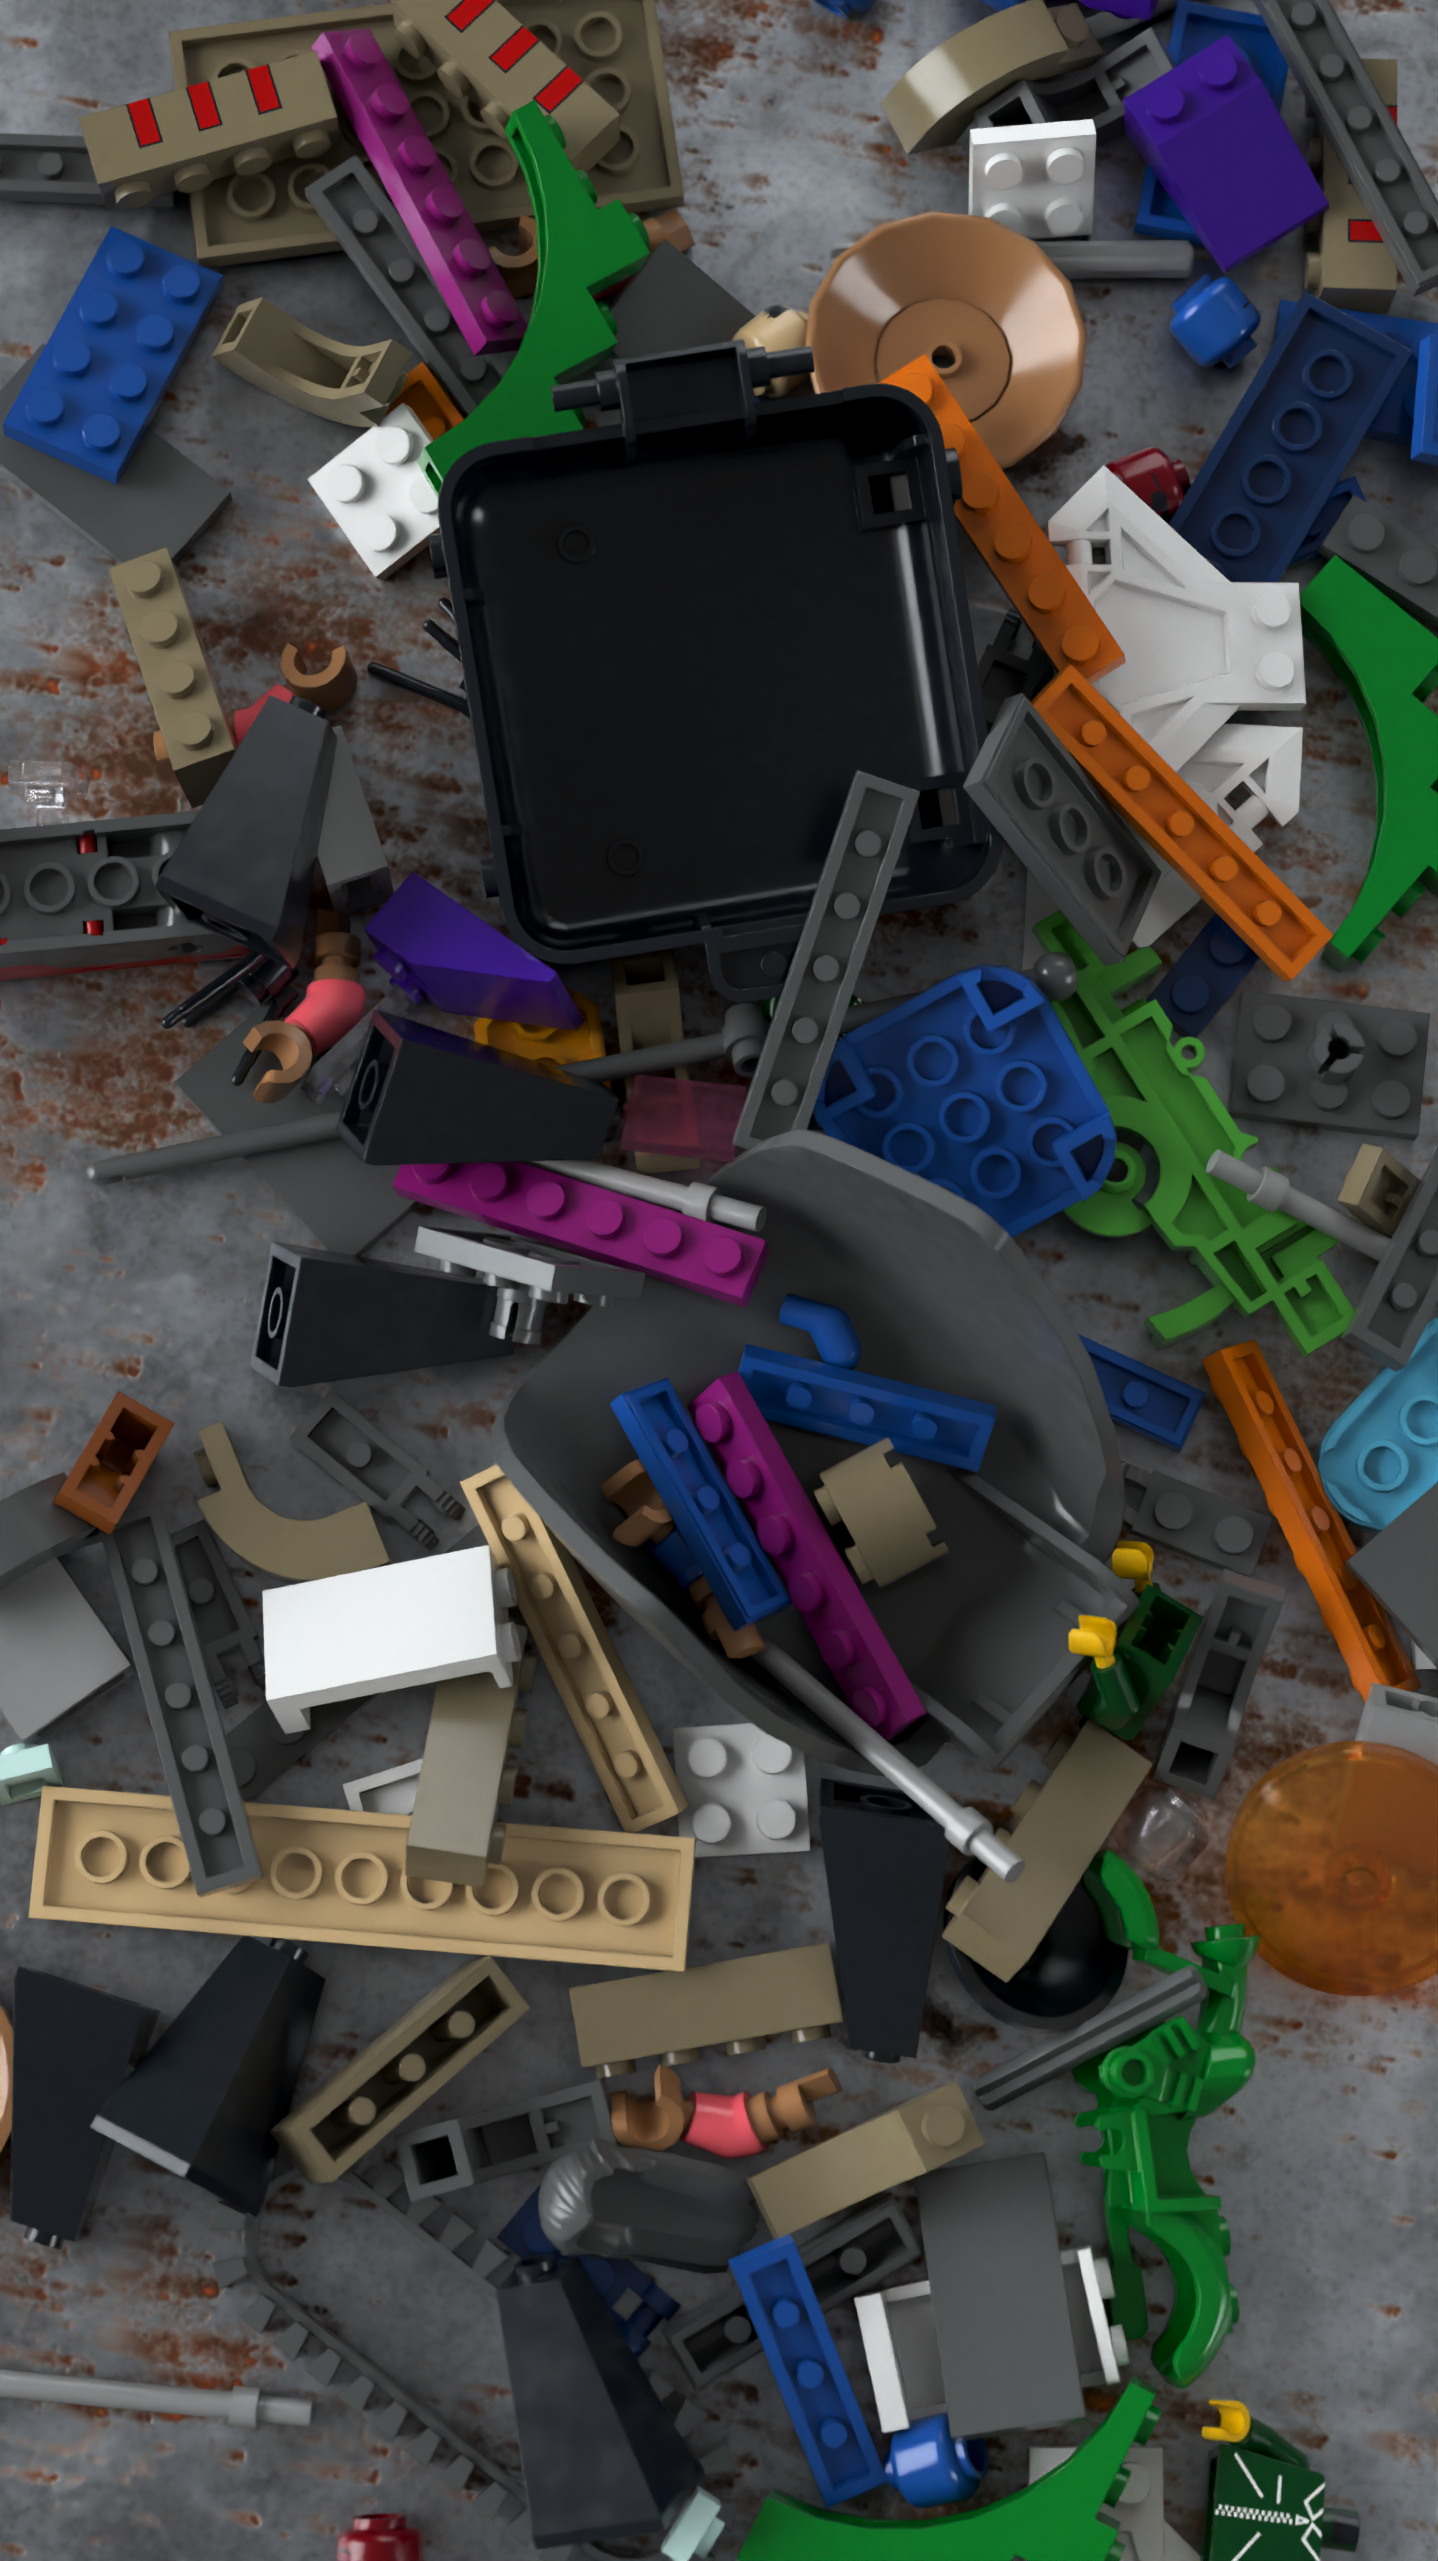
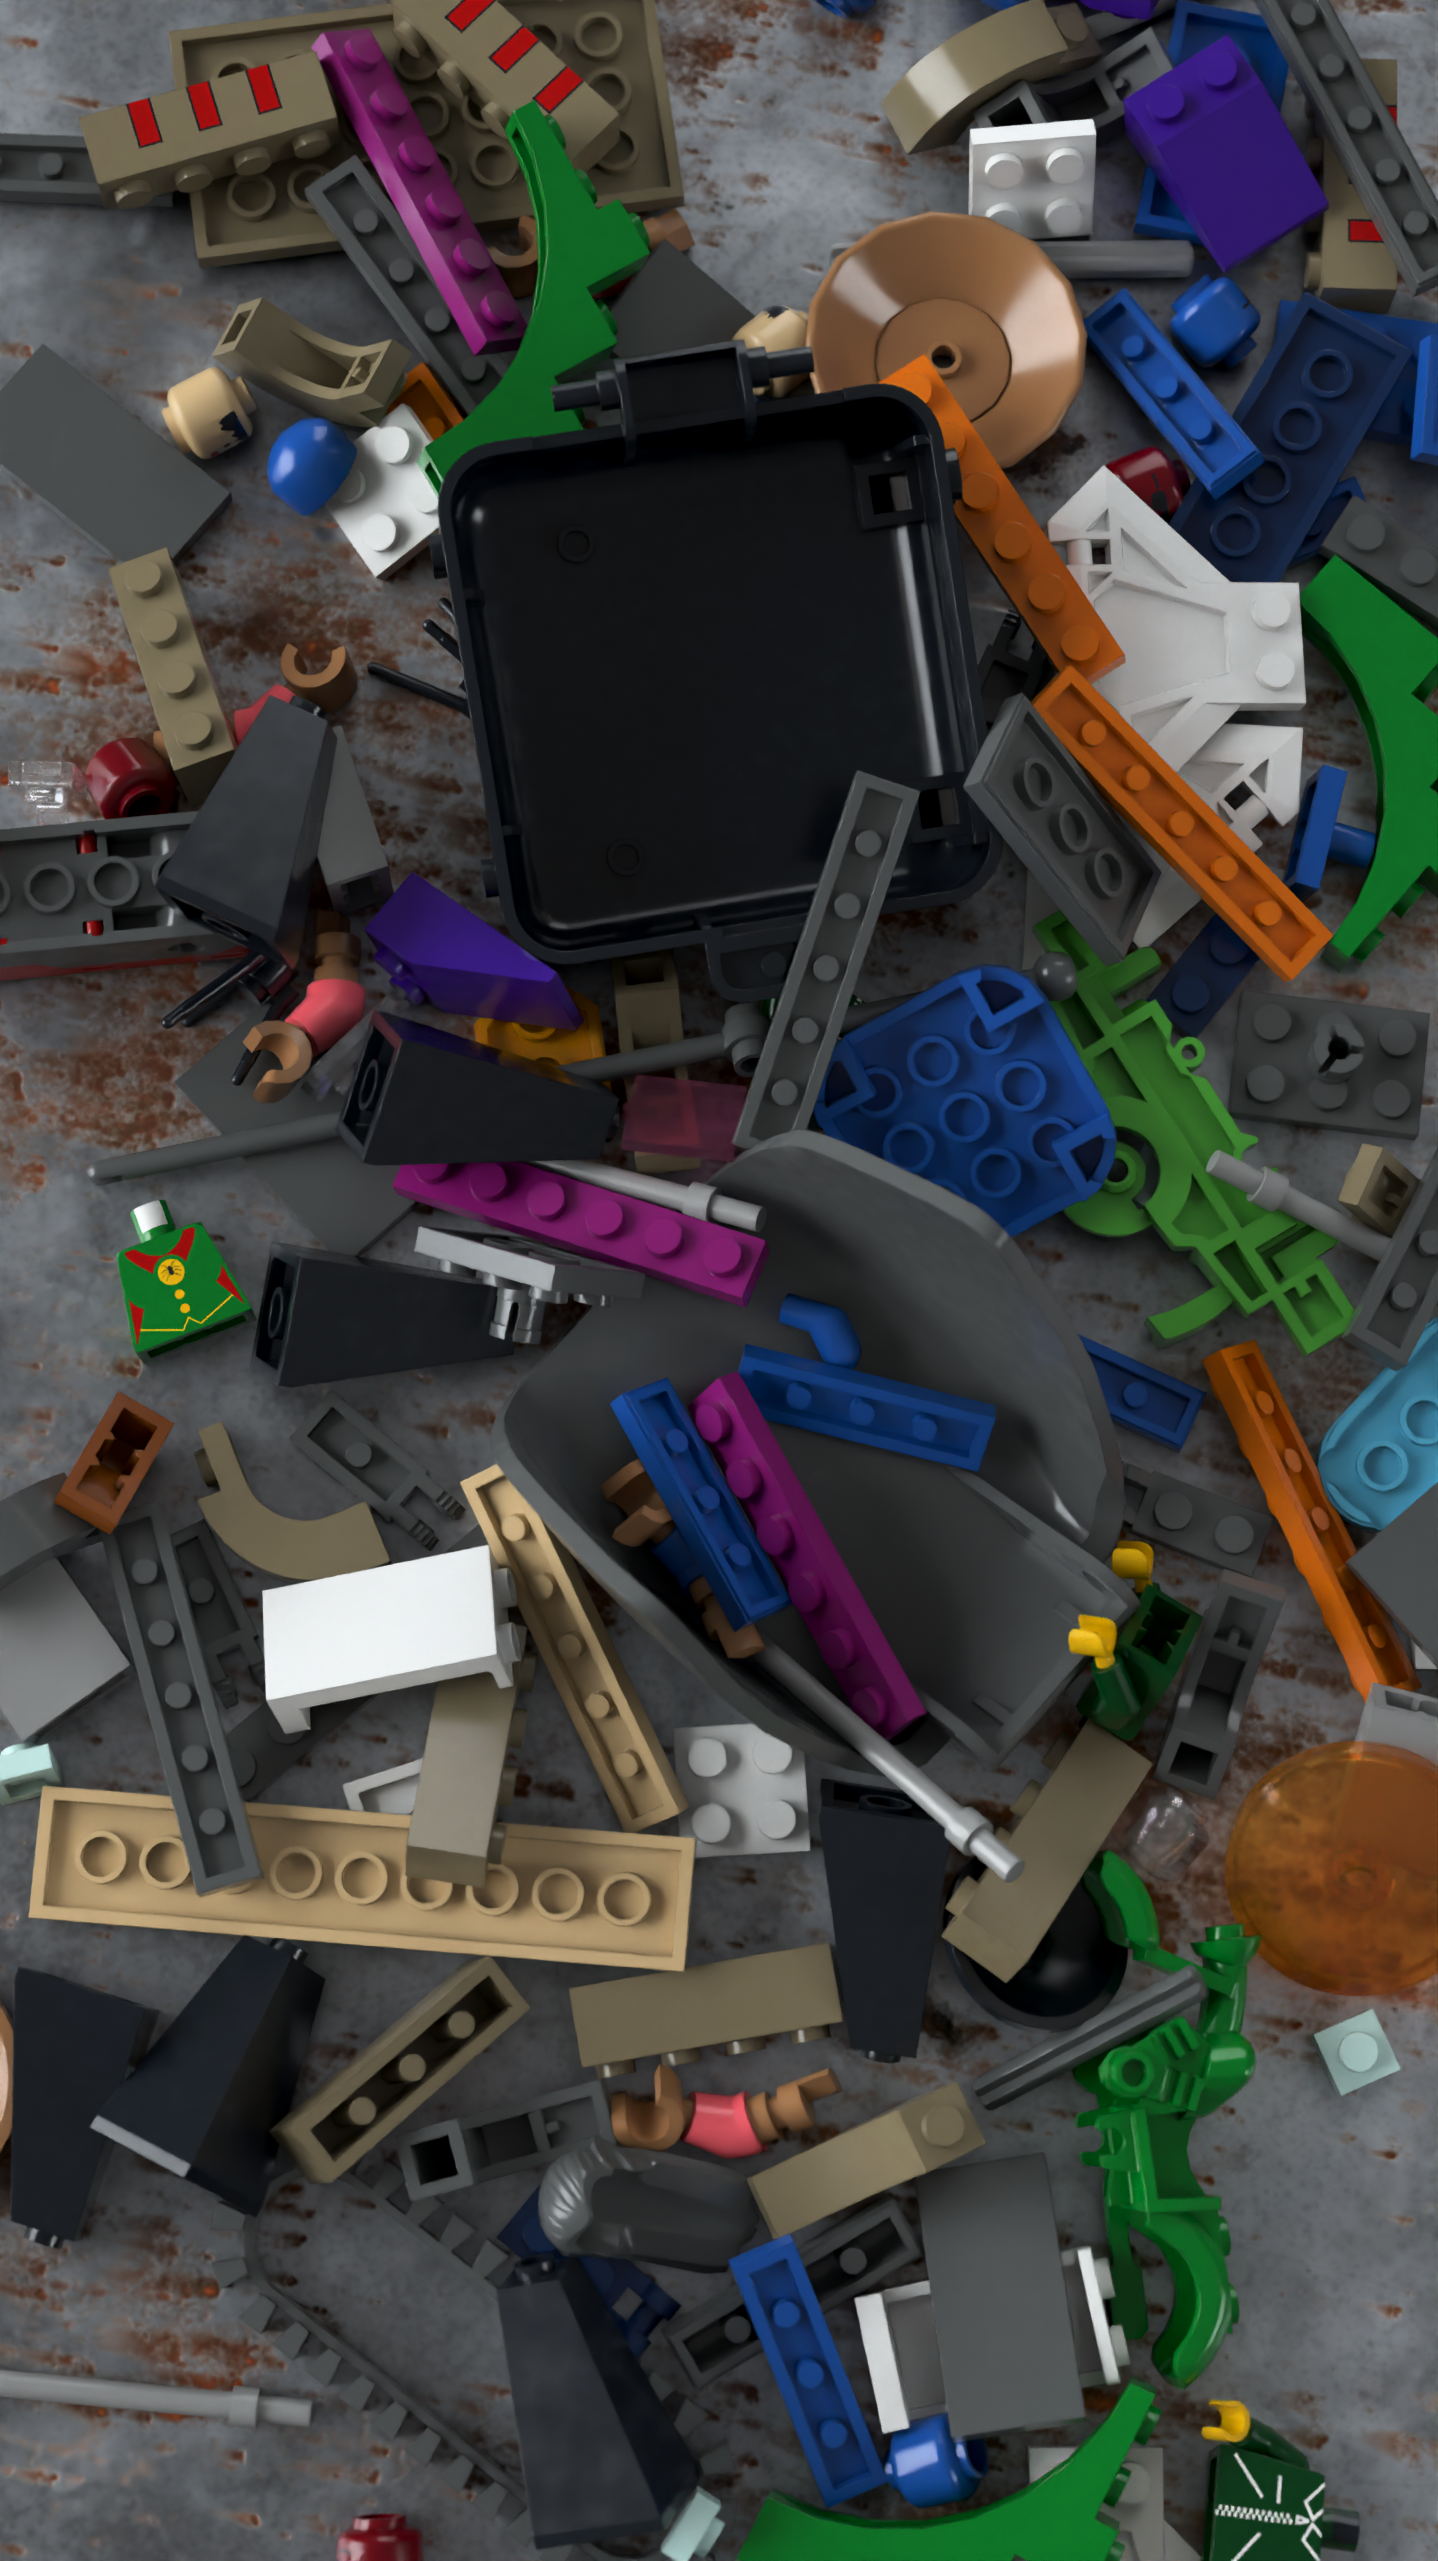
(113, 355): blue plate -> none
(130, 780): none -> dark red head
(176, 1285): none -> green torso
(209, 412): none -> tan head
(309, 464): none -> blue hair
(881, 1515): dark tan brick -> none
(1171, 394): none -> blue tile
(1321, 837): none -> blue tile
(1355, 2052): none -> light aqua plate

